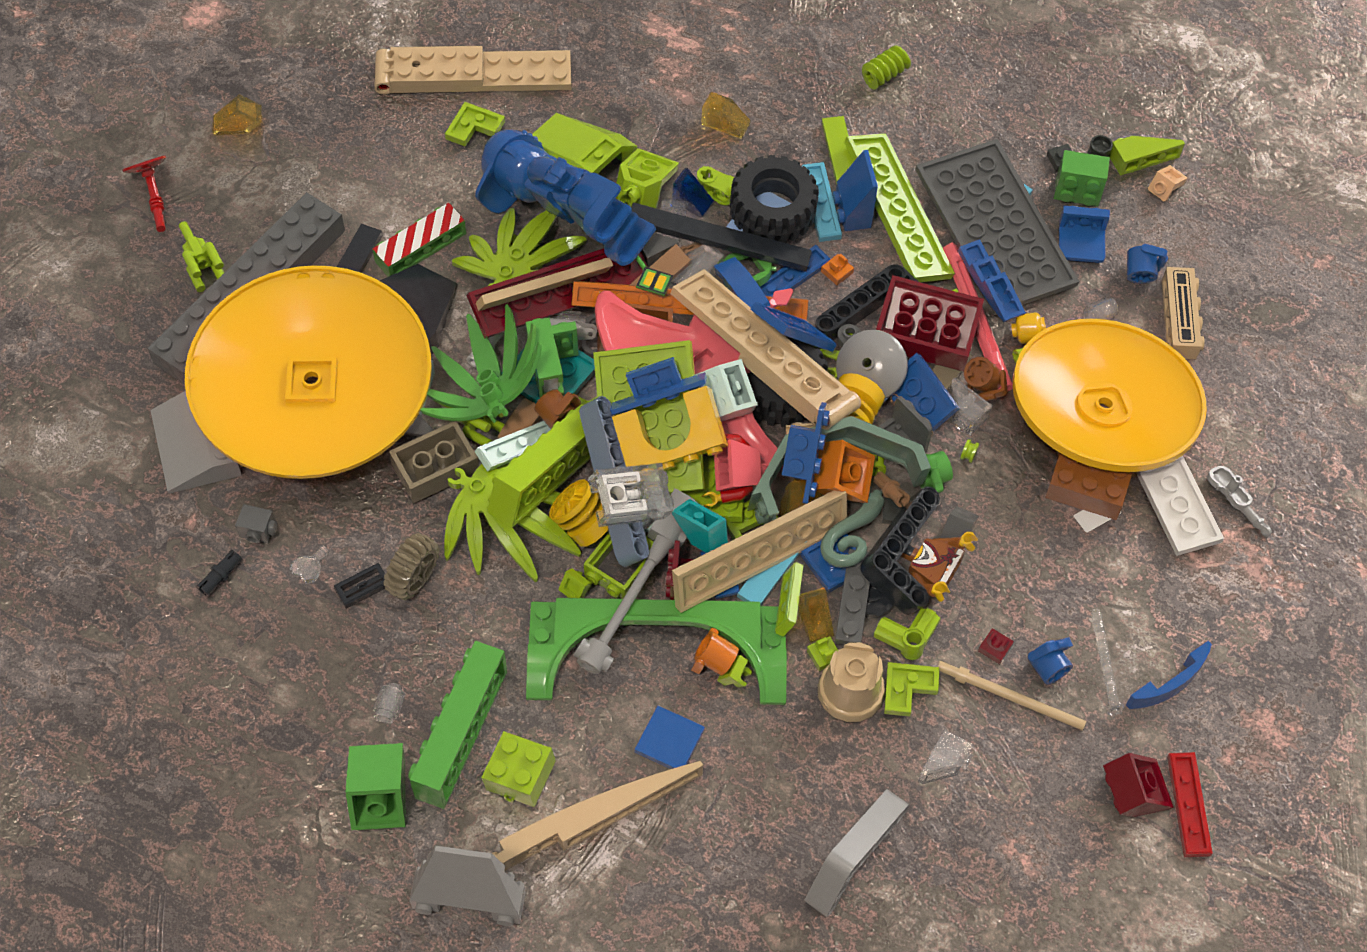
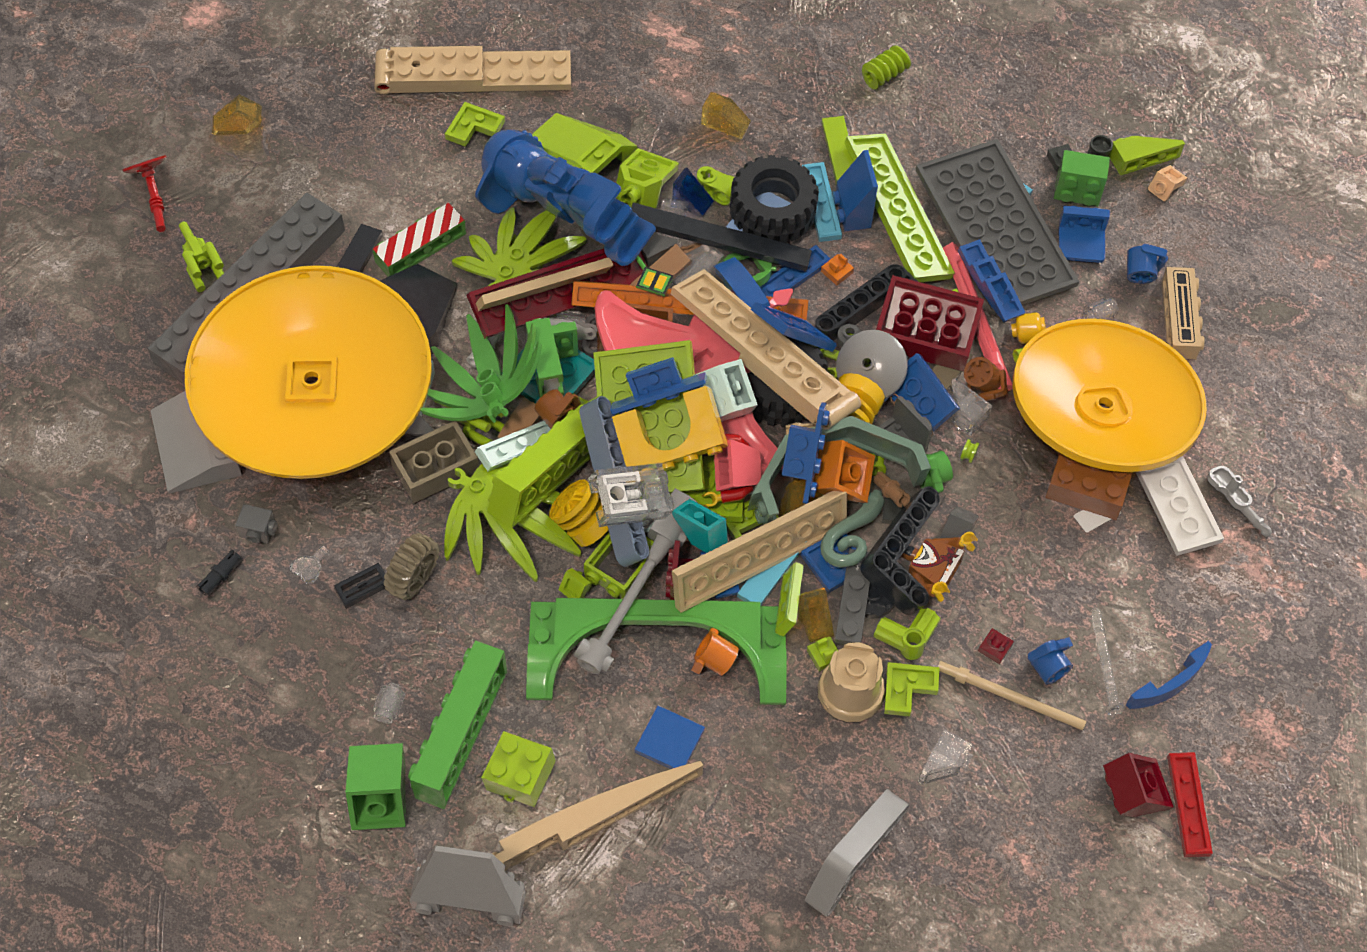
(733, 675): lime tile -> none

